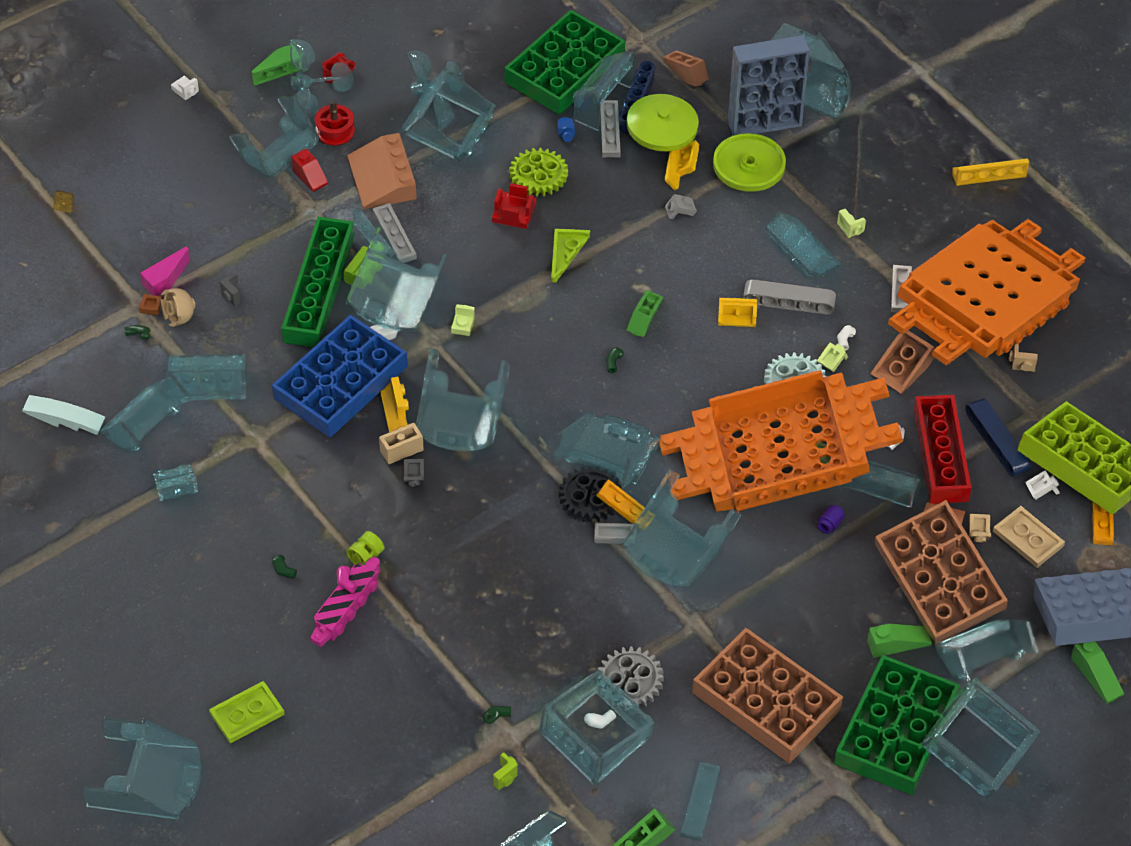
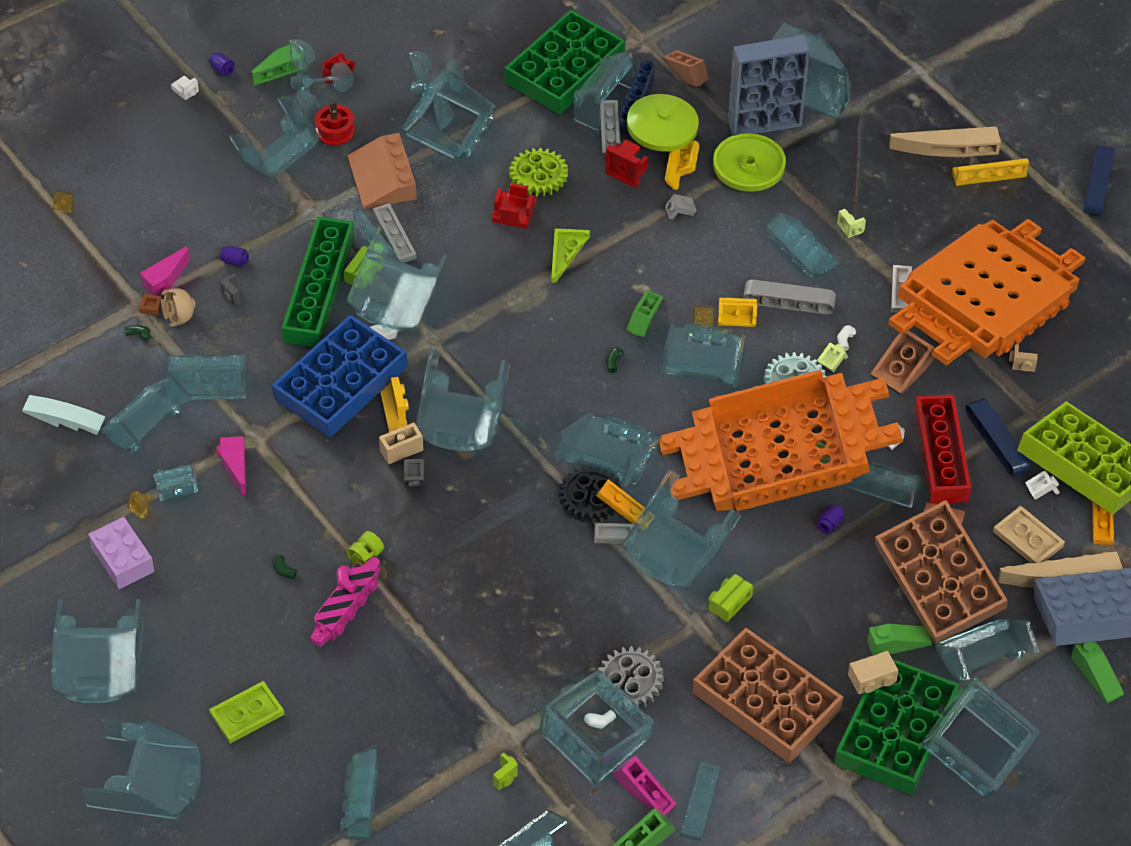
(96, 662): none -> clear light blue windscreen
(121, 552): none -> lavender brick
(139, 503): none -> clear yellow tile
(222, 64): none -> dark purple brick
(233, 460): none -> dark pink slope
(234, 256): none -> dark purple brick
(308, 170): red slope -> none
(361, 795): none -> clear light blue slope
(463, 320): yellowish green bracket -> none
(495, 712): dark green arm -> none
(566, 129): blue arm -> none
(623, 164): none -> red panel
(643, 785): none -> dark pink slope
(703, 315): none -> clear yellow tile
(703, 353): none -> clear light blue windscreen
(730, 597): none -> lime brick
(873, 672): none -> tan brick
(949, 142): none -> tan slope
(979, 527): tan bracket -> none
(1026, 574): none -> tan slope
(1098, 180): none -> dark blue beam

